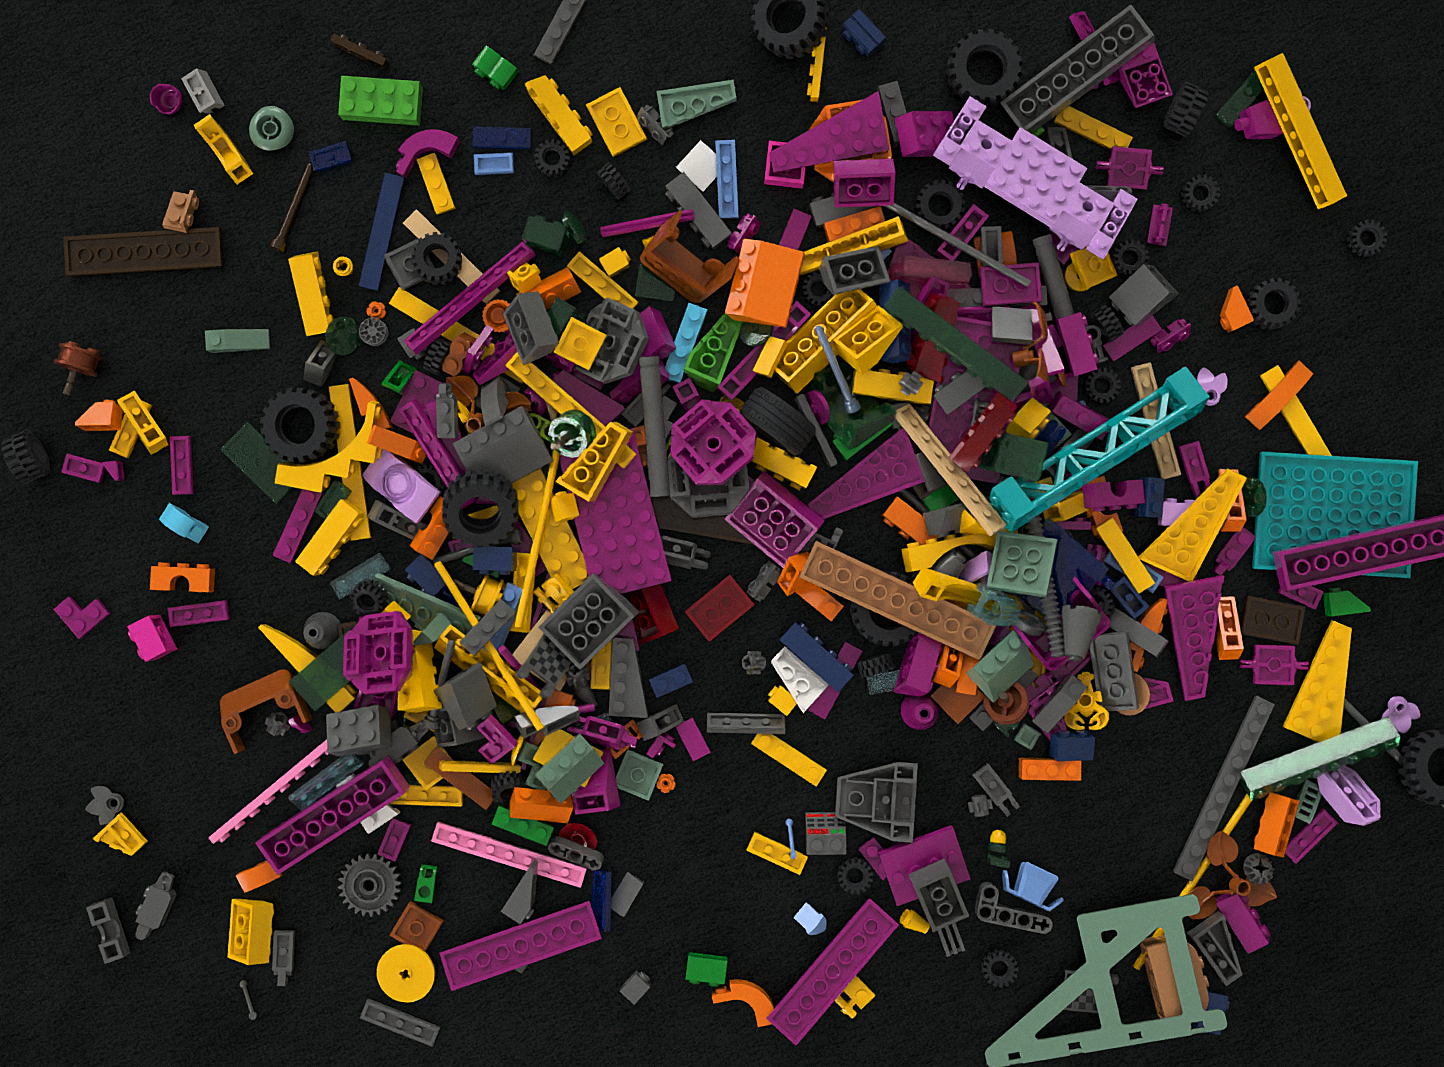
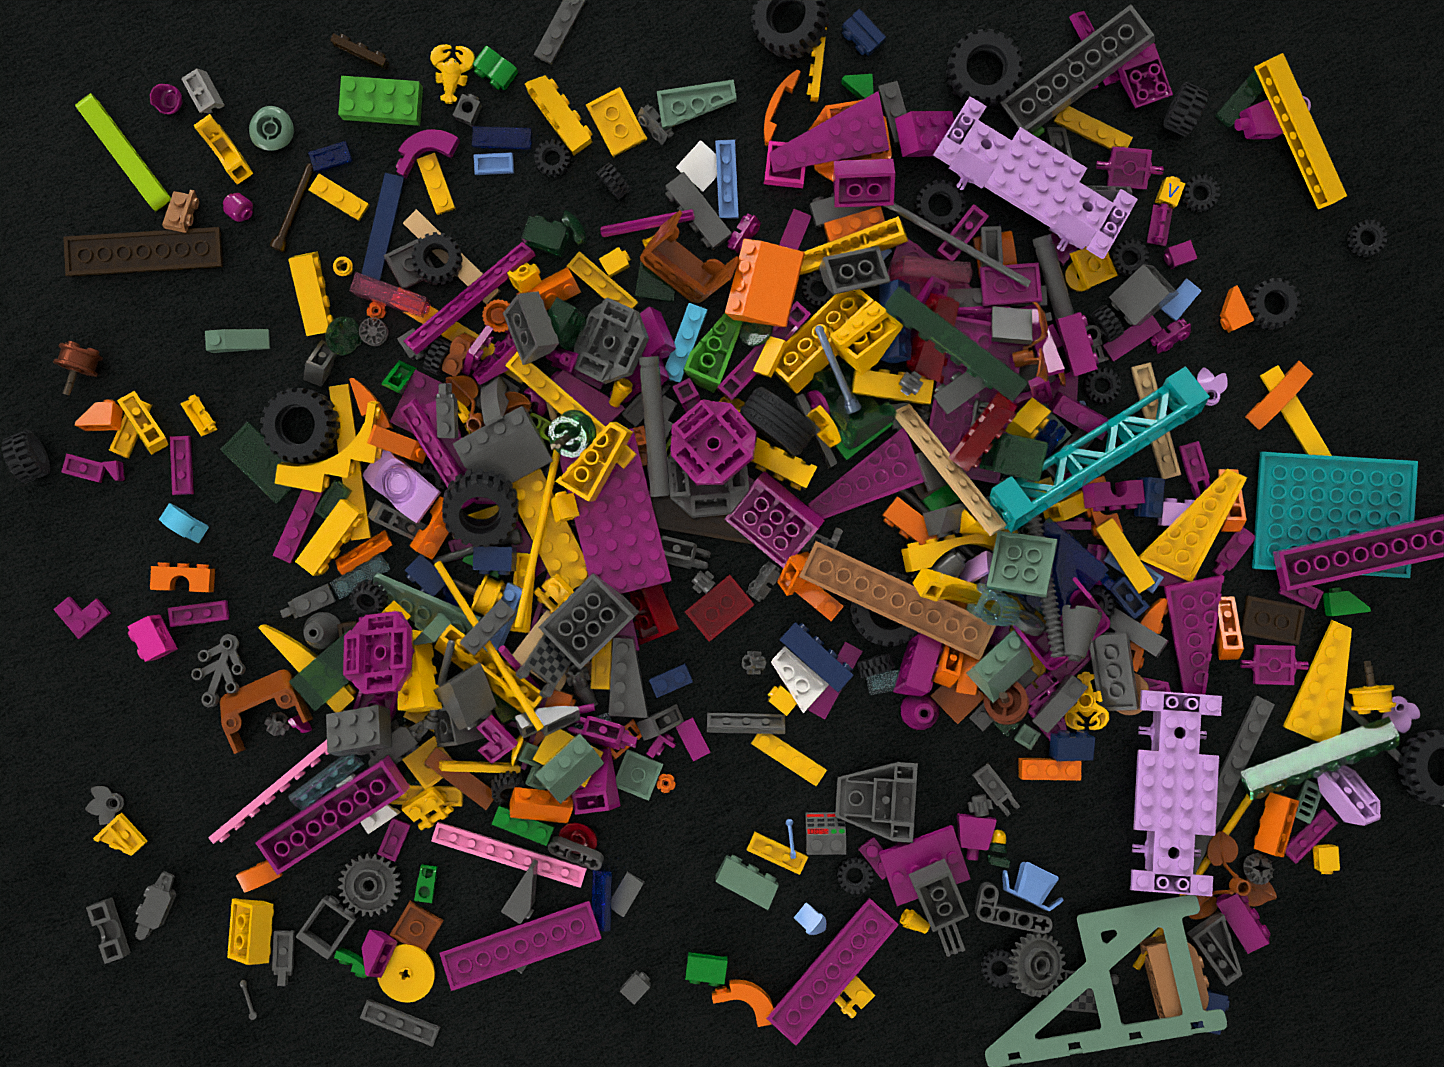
(123, 152): none -> lime beam
(198, 415): none -> yellow hinge
(221, 668): none -> dark grey plant
(237, 207): none -> magenta head
(309, 602): none -> dark grey hinge
(317, 943): none -> dark grey window
(339, 197): none -> yellow plate
(346, 957): none -> green slope
(363, 552): none -> orange plate
(377, 952): none -> magenta slope
(389, 295): none -> clear pink slope
(424, 803): none -> yellow plate
(451, 69): none -> yellow animal
(471, 117): none -> dark grey brick
(580, 343): yellow tile -> none
(620, 391): none -> yellow cone
(703, 582): none -> dark grey gear
(747, 881): none -> sand green slope
(787, 85): none -> orange slope
(828, 431): none -> yellow slope
(859, 85): none -> green slope
(859, 325): none -> yellow plate
(975, 833): none -> magenta torso
(1036, 964): none -> dark grey gear
(1170, 191): none -> yellow brick
(1175, 793): none -> lavender piece
(1180, 254): none -> magenta brick
(1187, 293): none -> medium blue tile
(1254, 497): clear green dish -> none
(1326, 858): none -> yellow brick
(1372, 696): none -> yellow wheel

